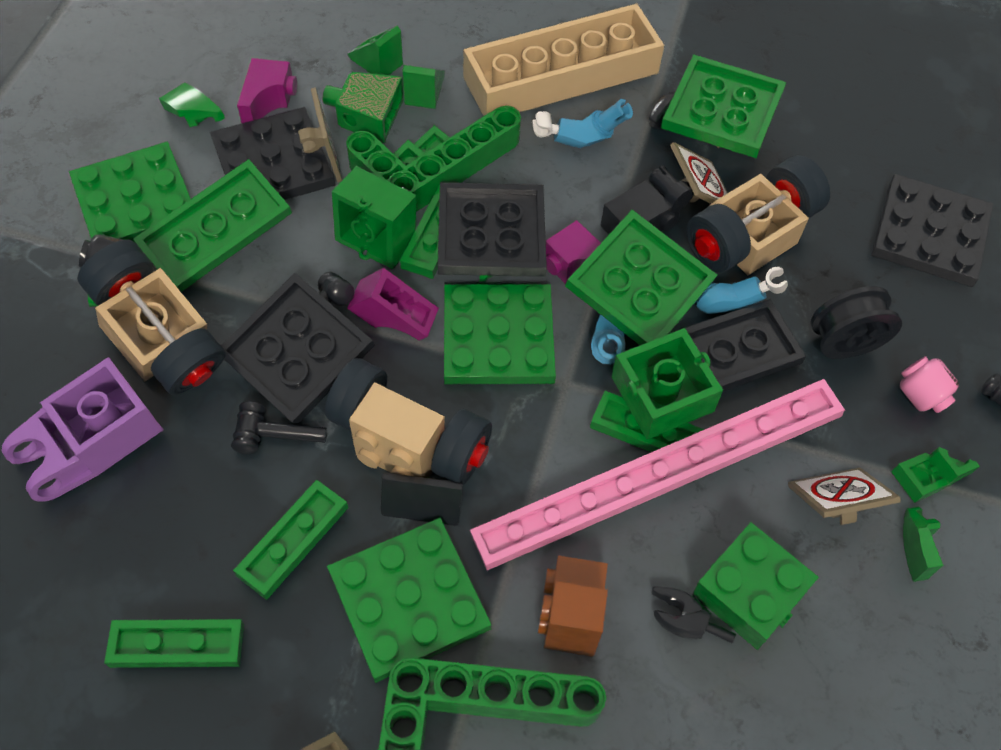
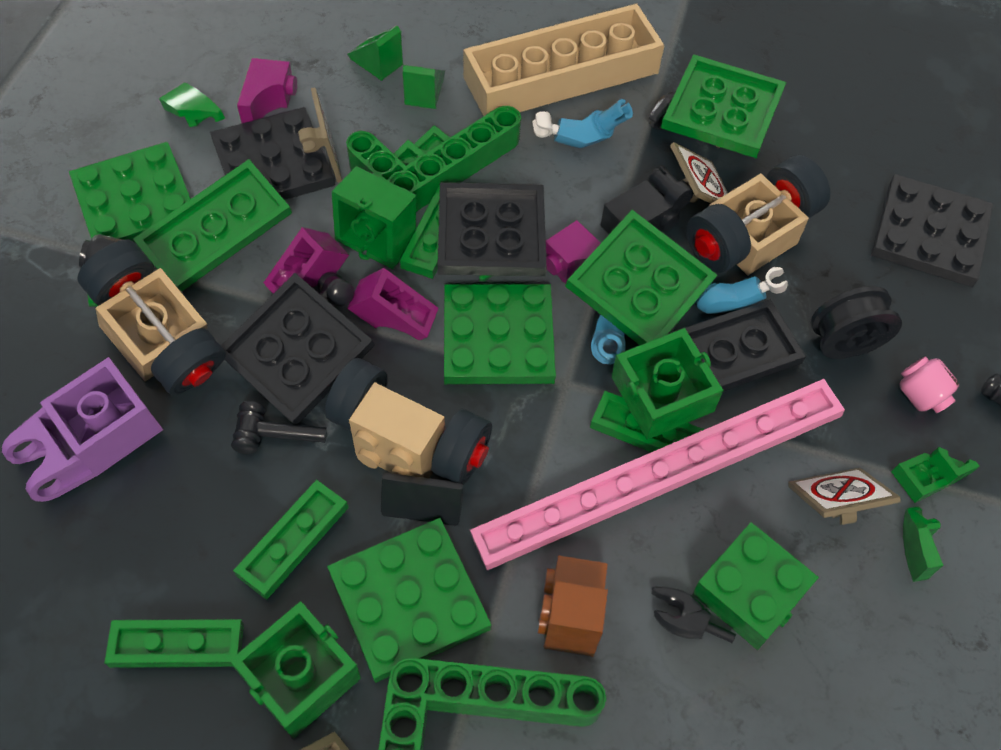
(296, 669): none -> green brick
(309, 257): none -> magenta arch
(366, 102): green torso -> none

